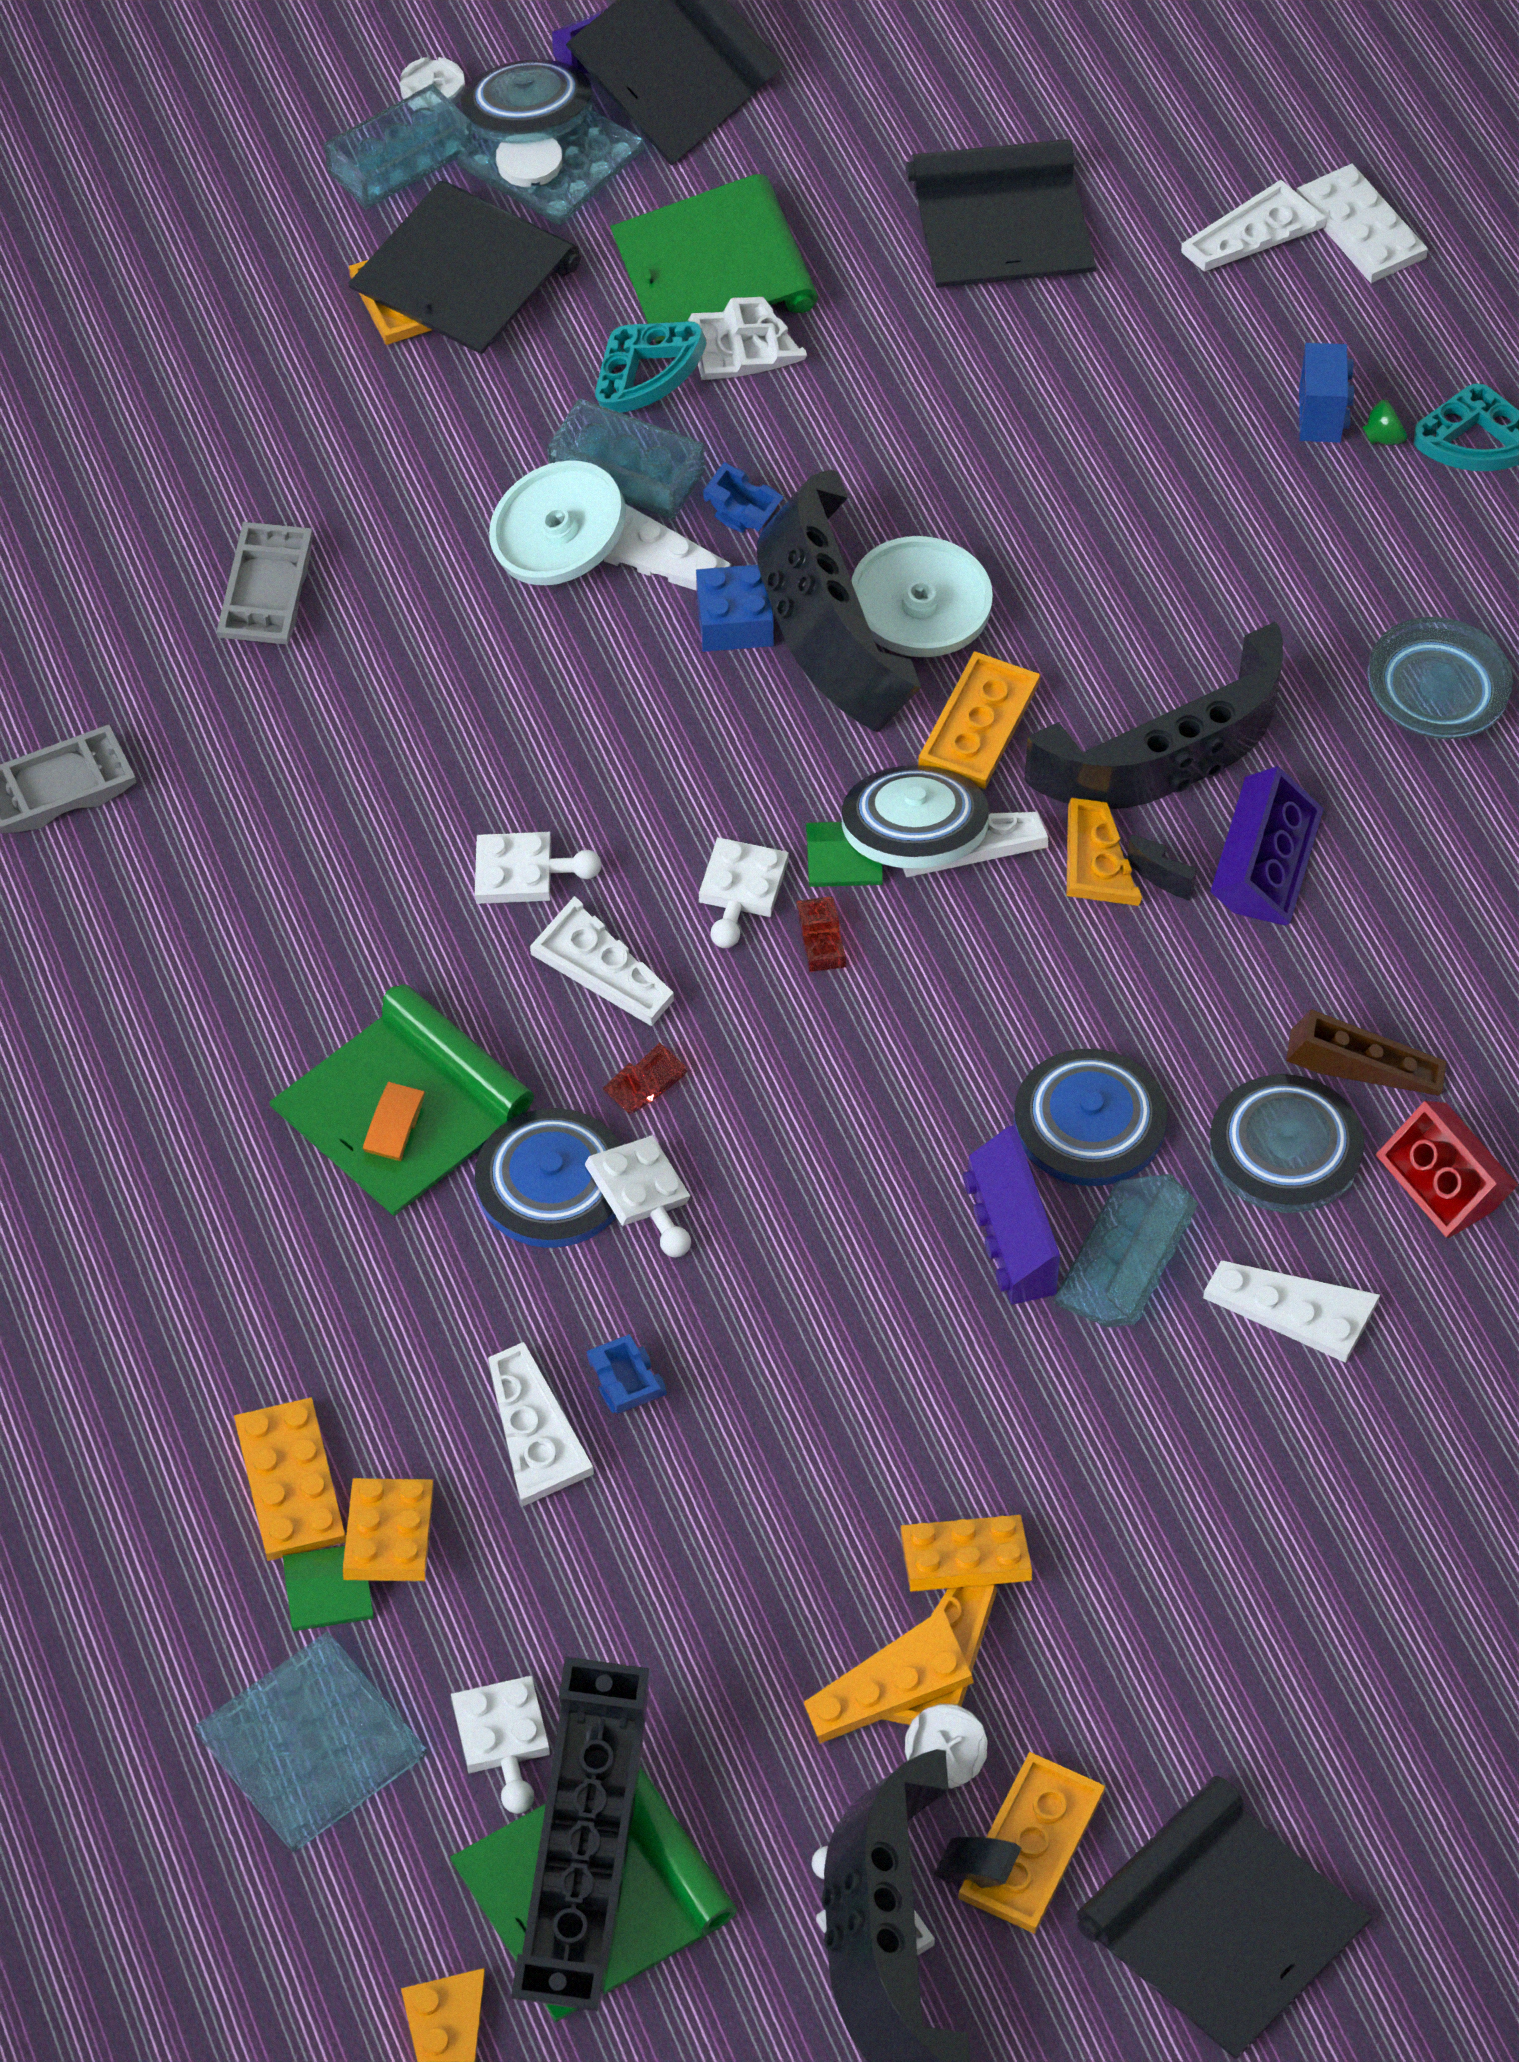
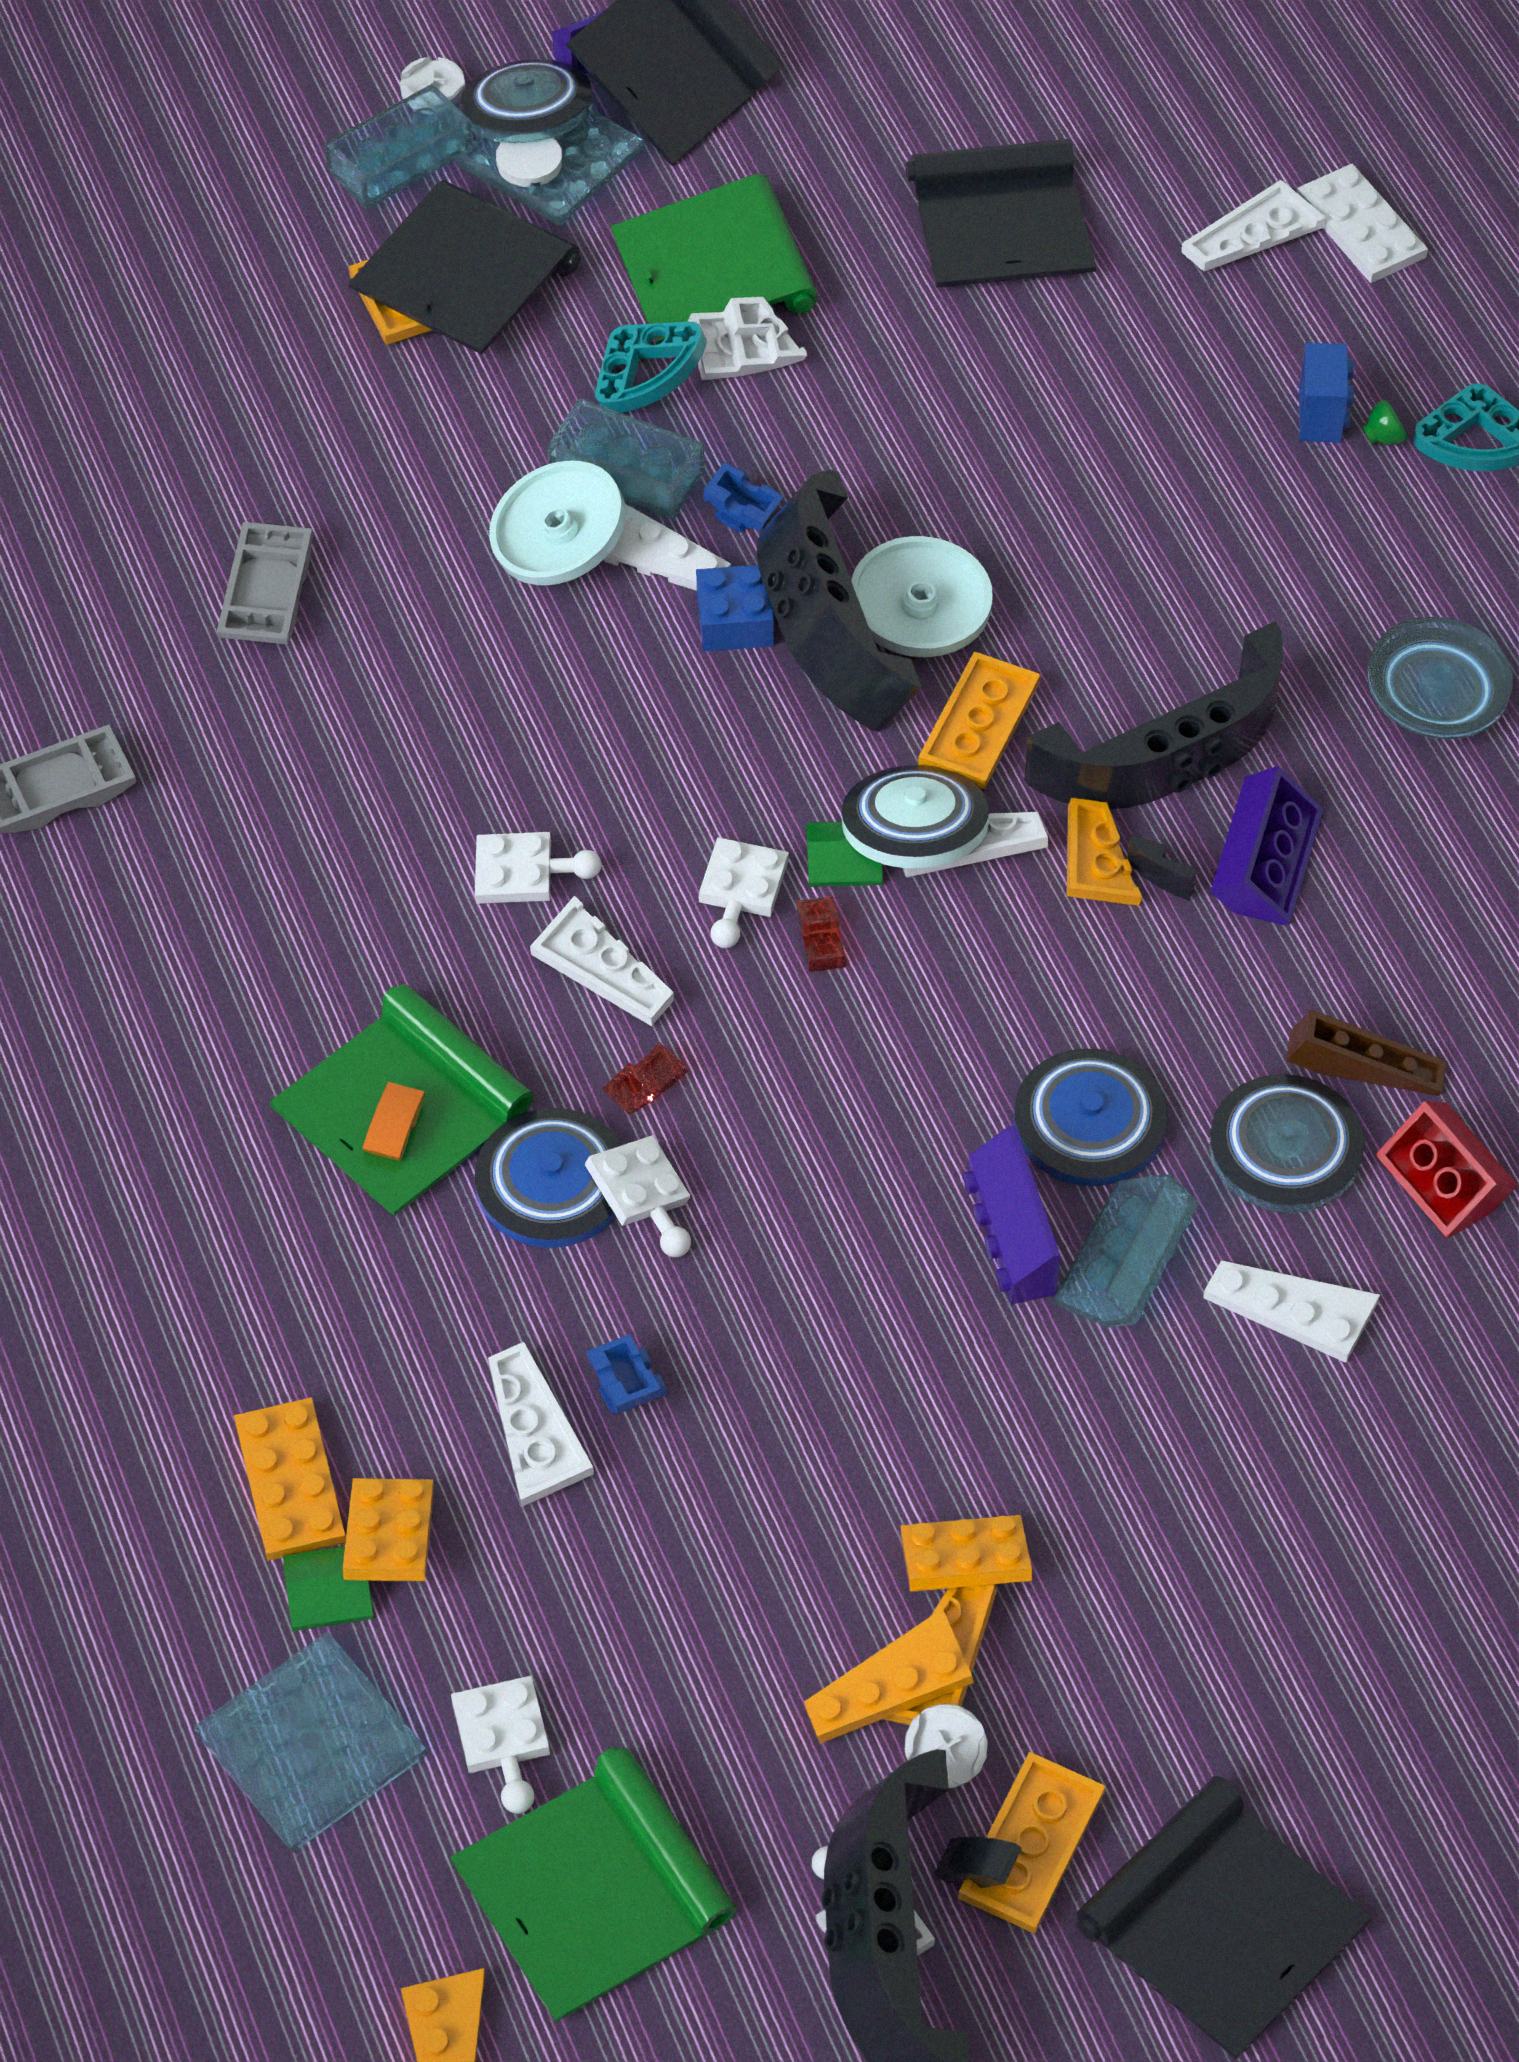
(584, 1835): black slope -> none

